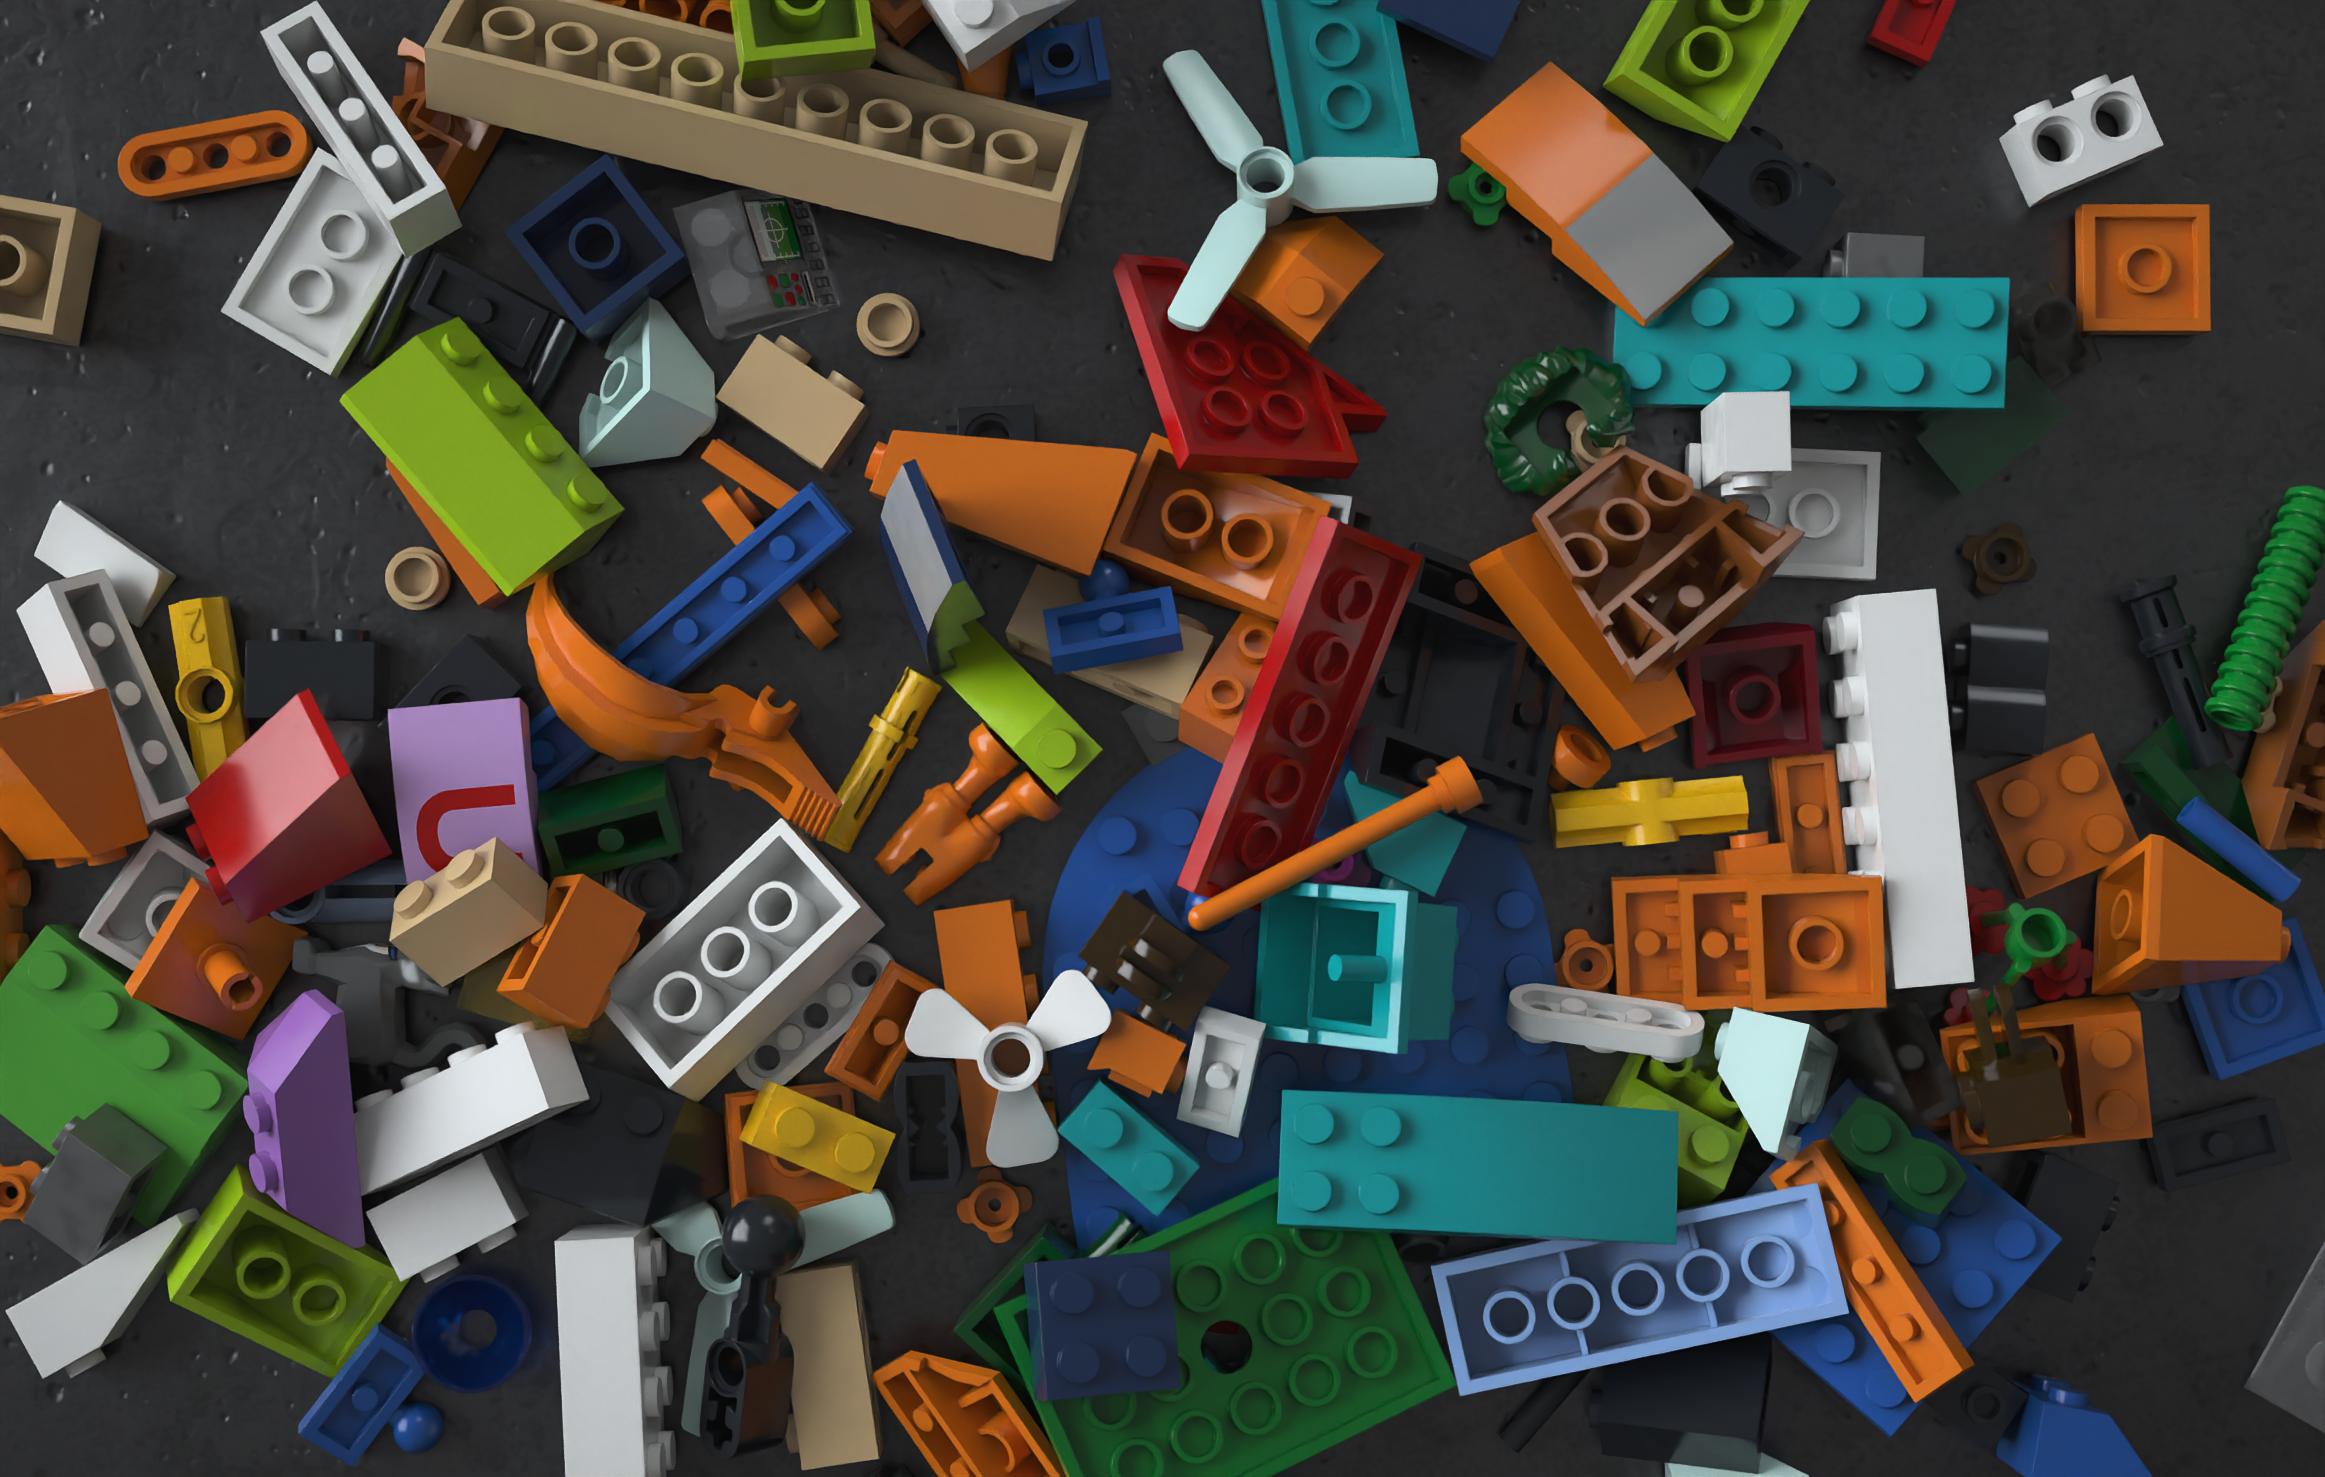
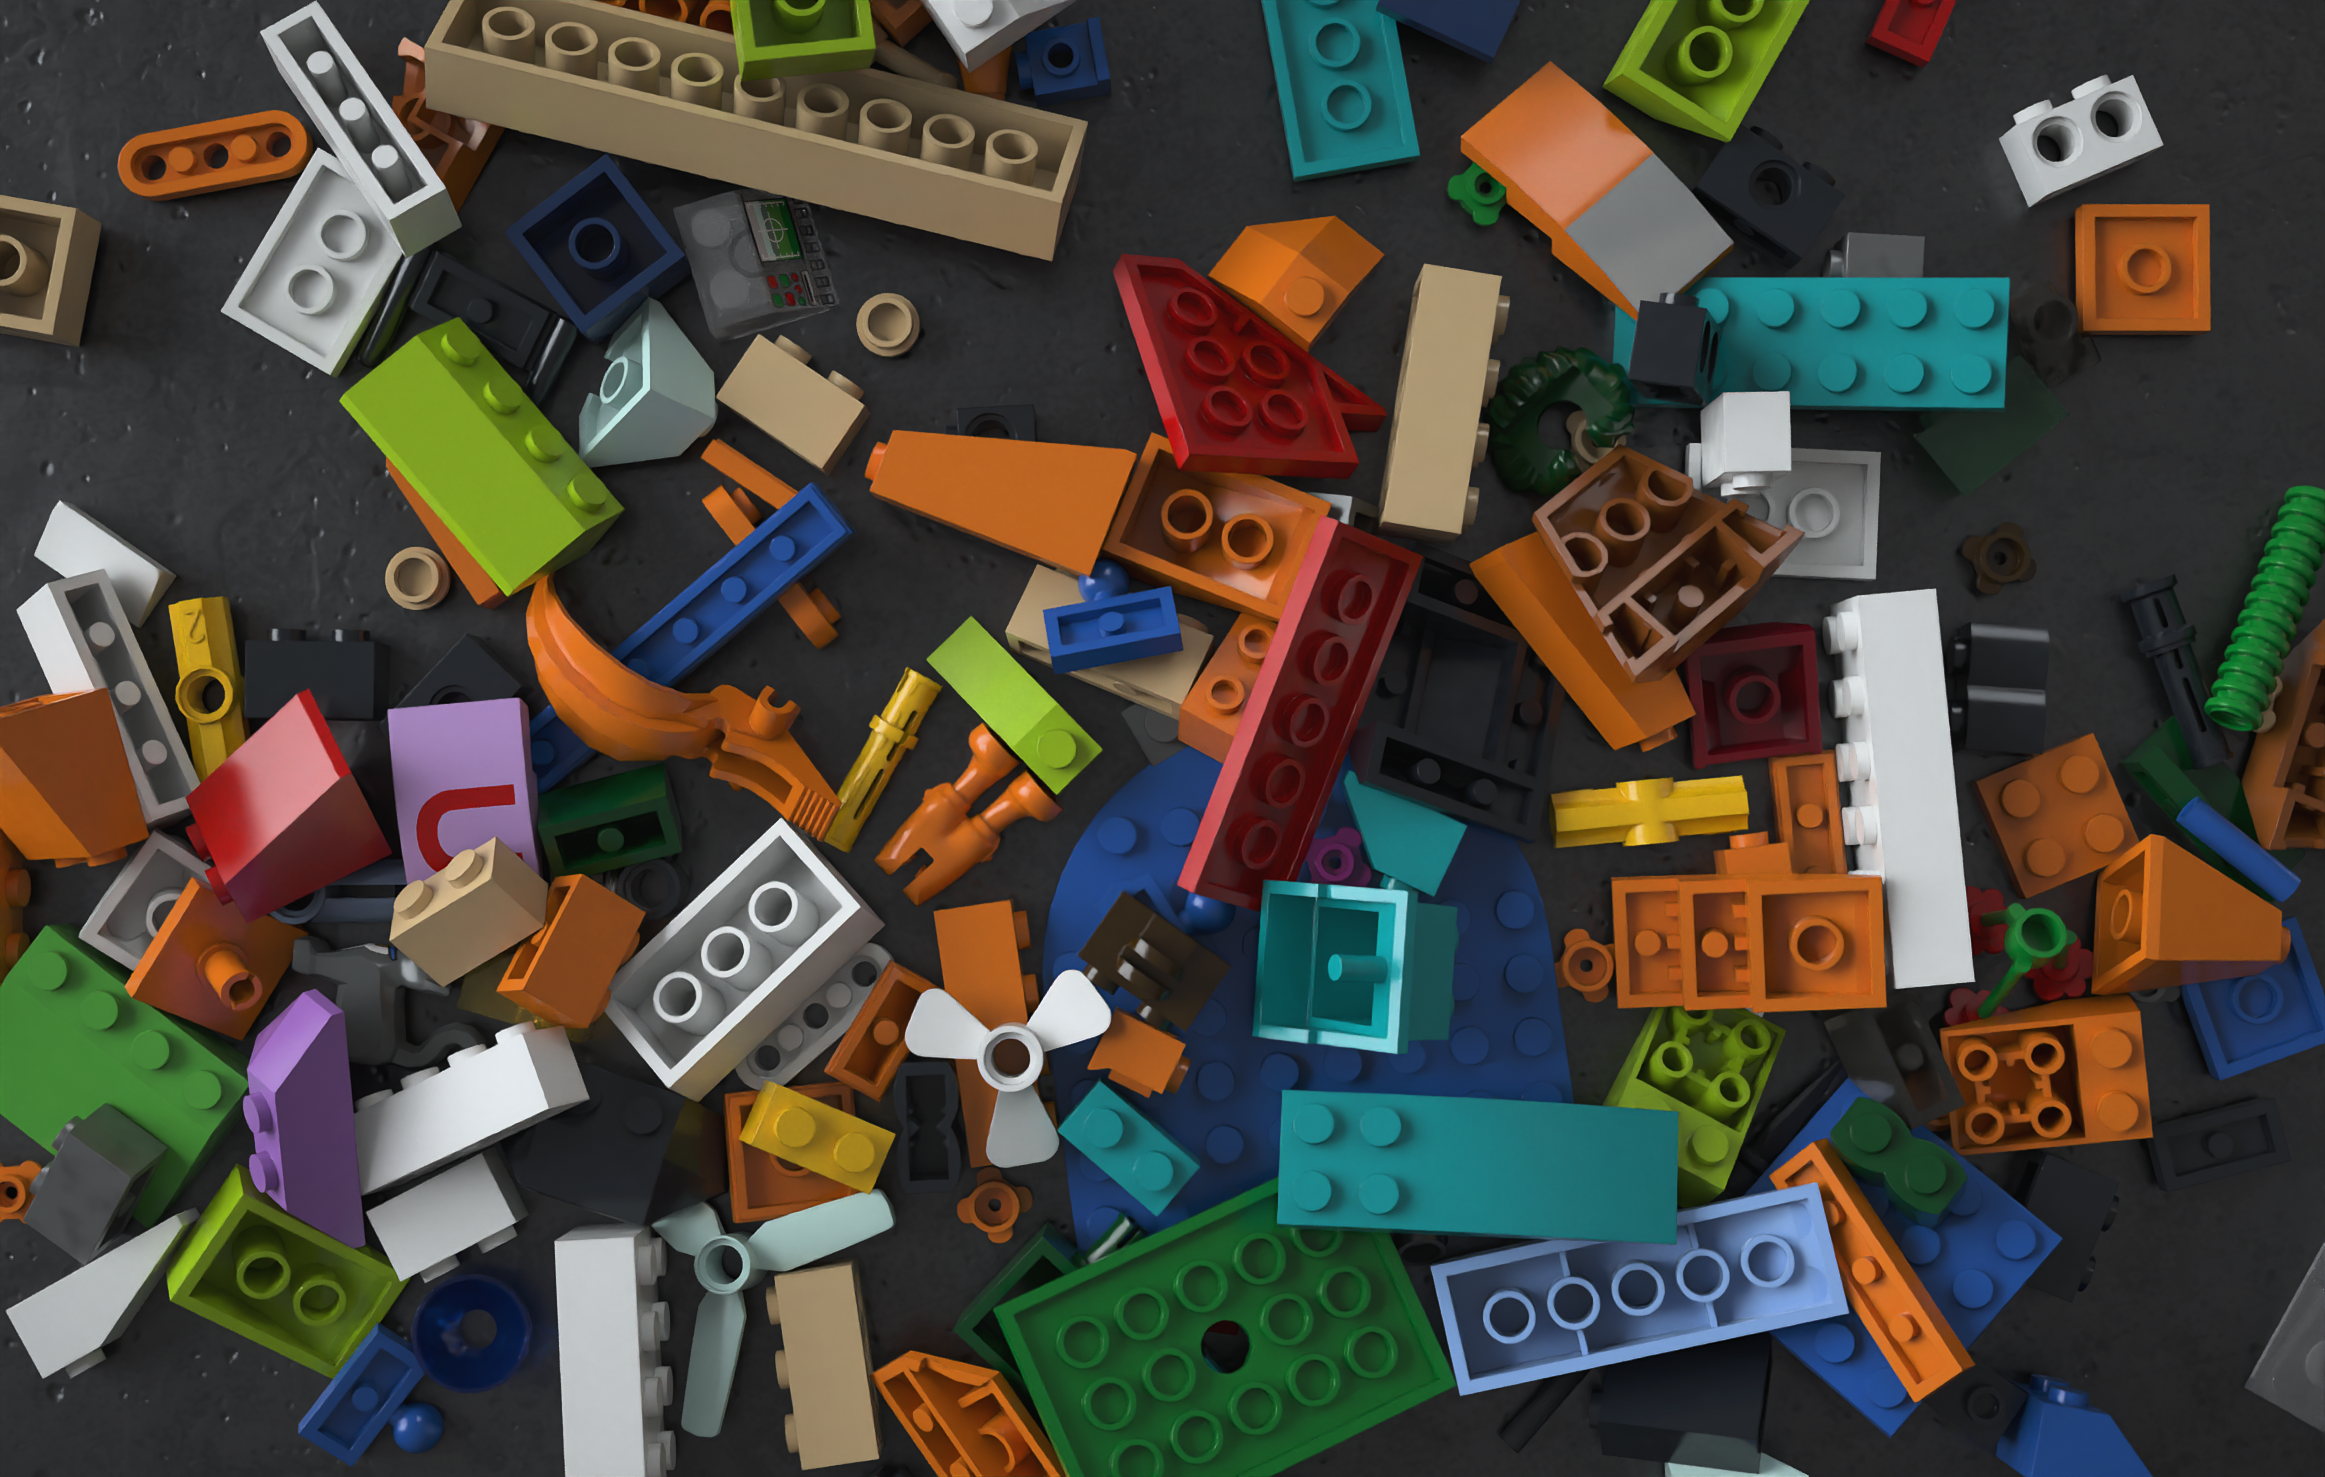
(753, 1363): black beam -> none
(927, 567): slope -> none
(1101, 1325): dark blue brick -> none
(1221, 1071): white plate -> none
(1314, 185): light aqua piece -> none
(1439, 405): none -> tan brick
(1447, 790): orange piece -> none
(1577, 759): orange tile -> none
(1605, 1021): white plate -> none
(1674, 350): none -> black brick
(1775, 1075): light aqua slope -> none
(2012, 1084): dark brown brick -> none

